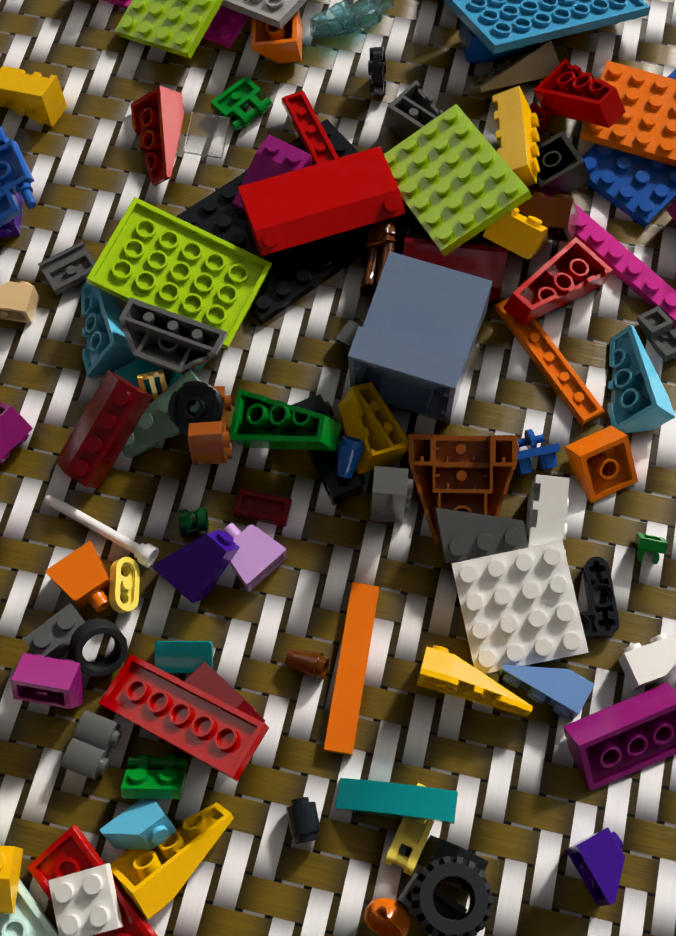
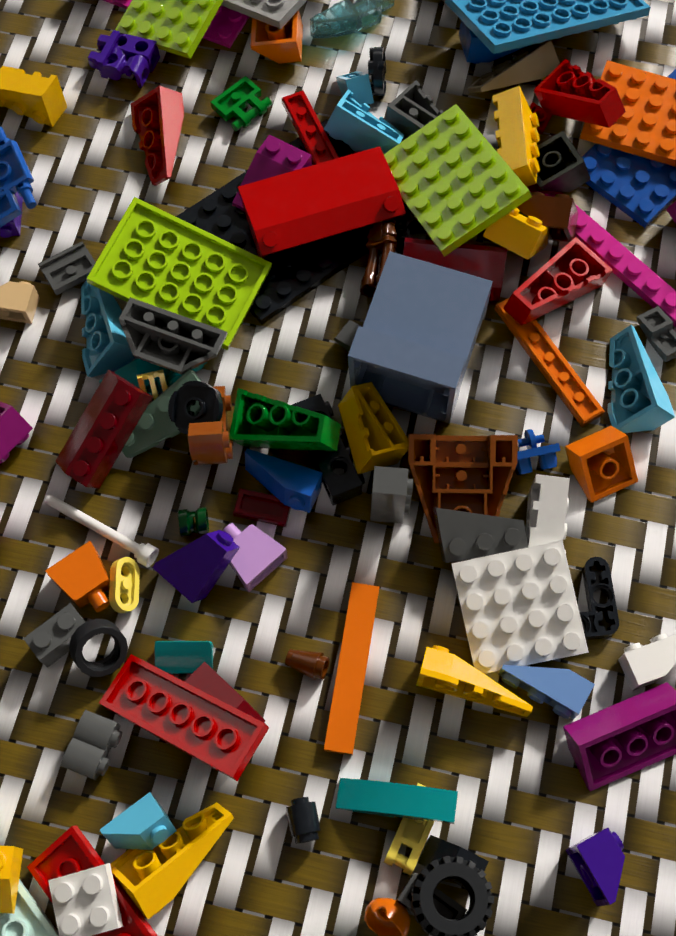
(48, 681): magenta slope -> none
(124, 55): none -> dark purple hips
(144, 783): green plate -> none
(207, 135): clear piece -> none
(287, 481): none -> blue slope
(349, 454): blue cone -> none
(358, 84): none -> medium azure slope
(360, 128): none -> medium azure wedge
(651, 544): green tile -> none

